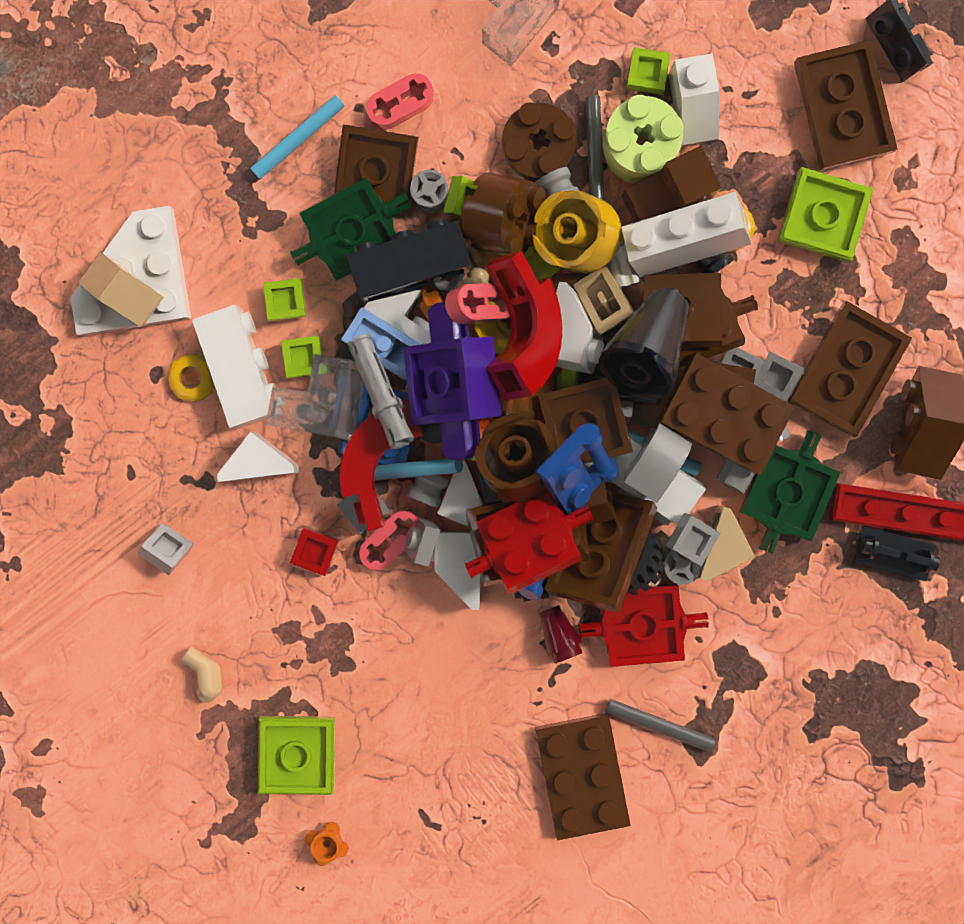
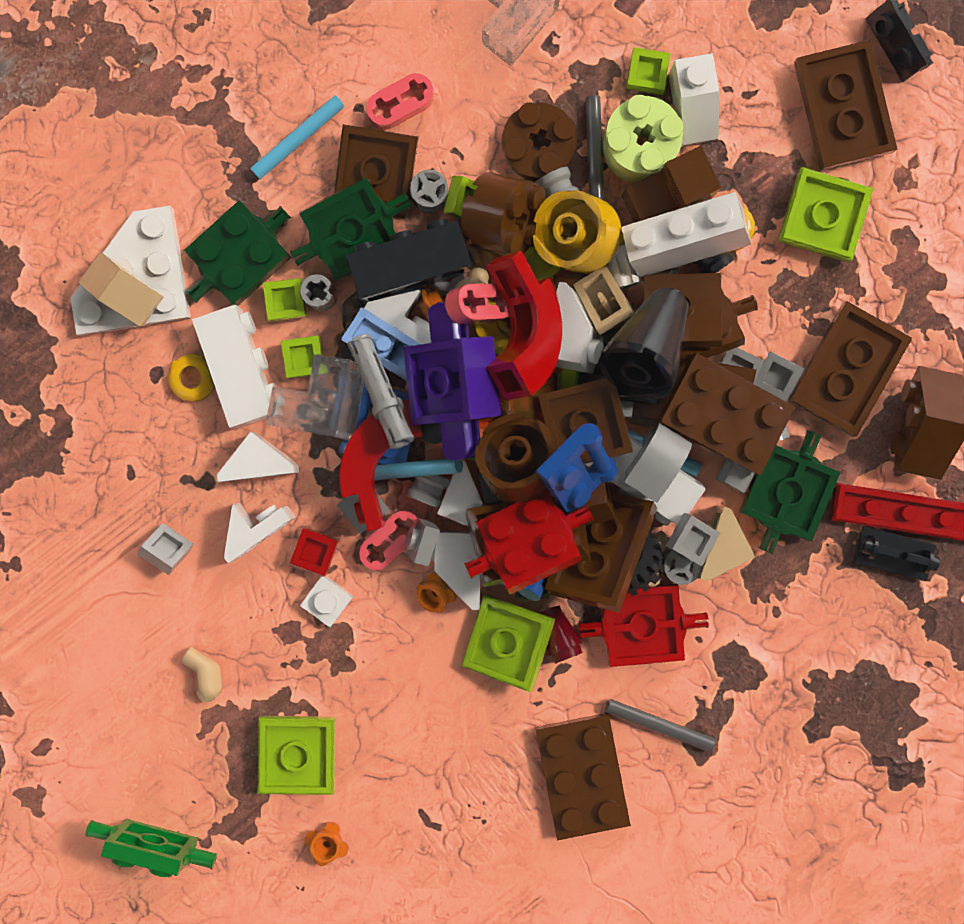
(149, 847): none -> green plate
(237, 253): none -> dark green plate
(245, 534): none -> white slope
(318, 292): none -> light grey piece
(326, 600): none -> white plate
(435, 593): none -> orange plate
(508, 642): none -> lime plate

